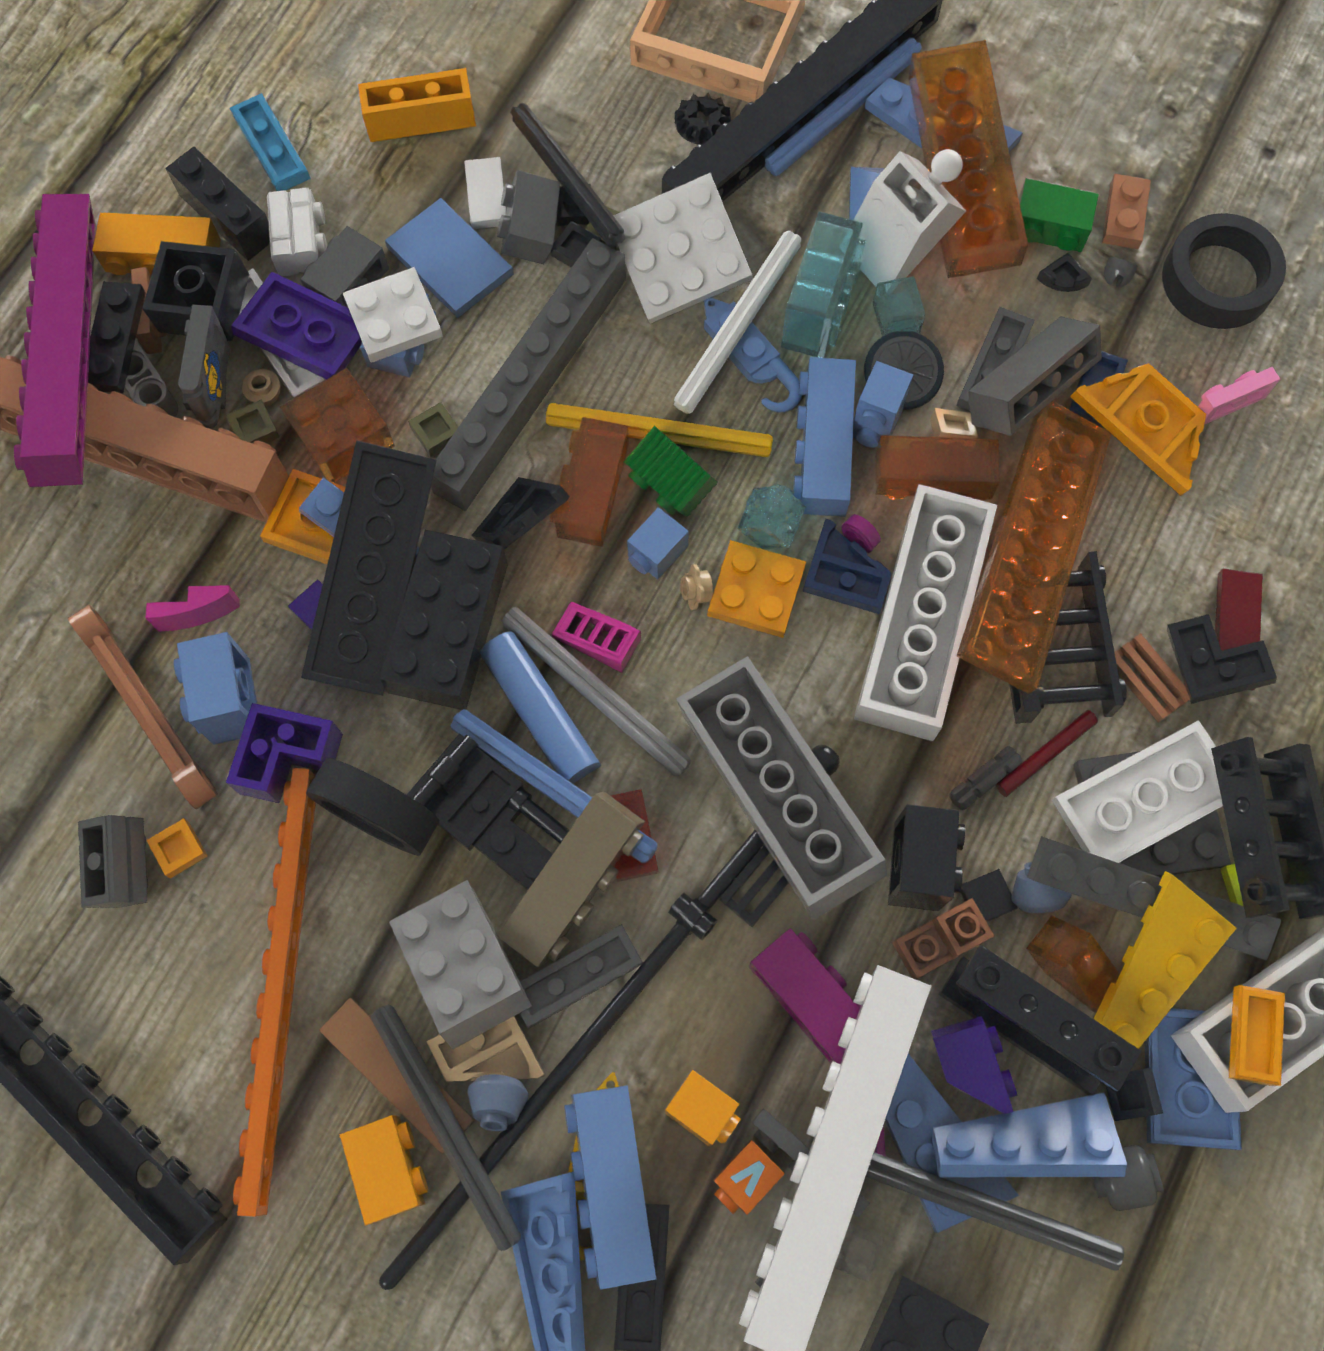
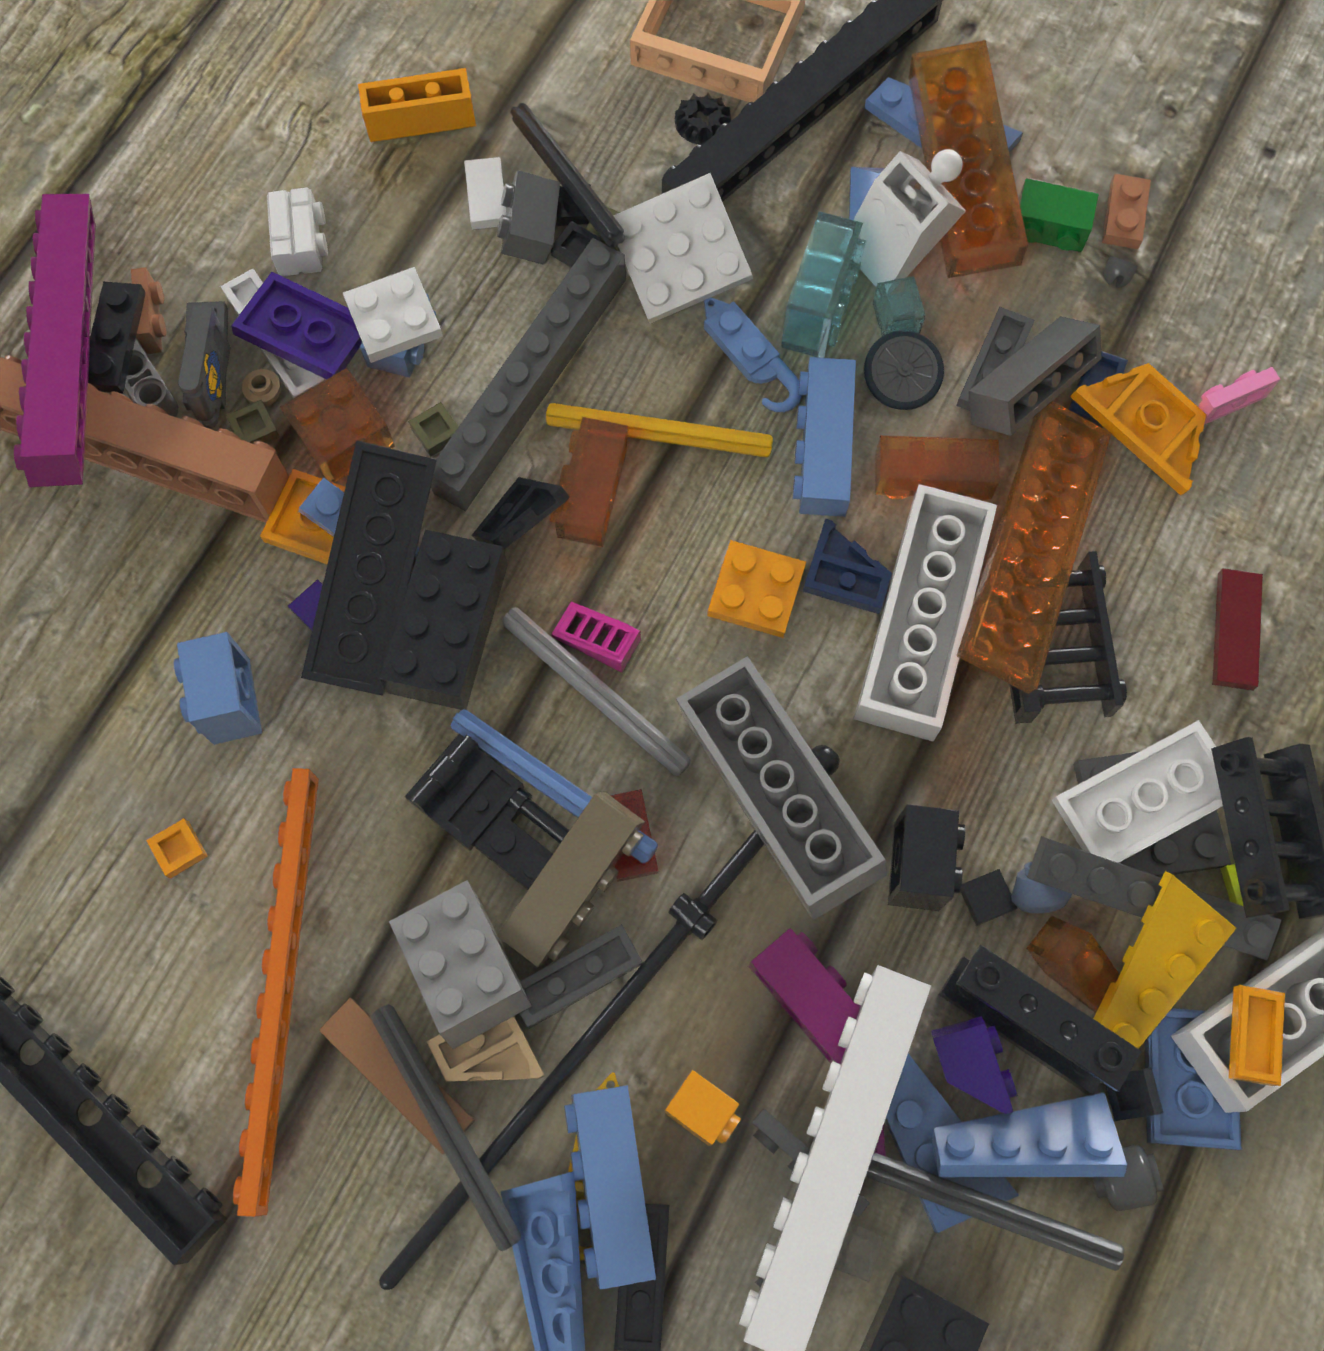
(112, 862): dark grey brick -> none
(134, 239): light orange brick -> none
(185, 771): nougat piece -> none
(194, 276): black brick -> none
(202, 606): dark pink slope -> none
(221, 200): black brick -> none
(270, 143): dark azure tile -> none
(274, 742): dark purple brick -> none
(345, 265): dark grey brick -> none
(373, 806): black tyre -> none
(384, 1168): light orange brick -> none
(449, 257): medium blue tile -> none
(497, 1100): sand blue cone -> none
(539, 707): medium blue brick -> none
(657, 544): medium blue brick -> none
(670, 473): green brick -> none
(696, 587): tan plate -> none
(737, 322): white axle -> none
(739, 908): black tile -> none
(746, 1179): orange brick -> none
(772, 517): clear light blue brick -> none
(840, 108): medium blue axle -> none
(861, 531): magenta tile -> none
(880, 404): medium blue brick -> none
(943, 939): nougat slope -> none
(952, 424): tan plate -> none
(985, 778): dark grey axle -> none
(1046, 753): dark red bar -> none
(1064, 275): black tile -> none
(1161, 670): nougat tile -> none
(1214, 672): black plate -> none
(1240, 235): black tyre -> none

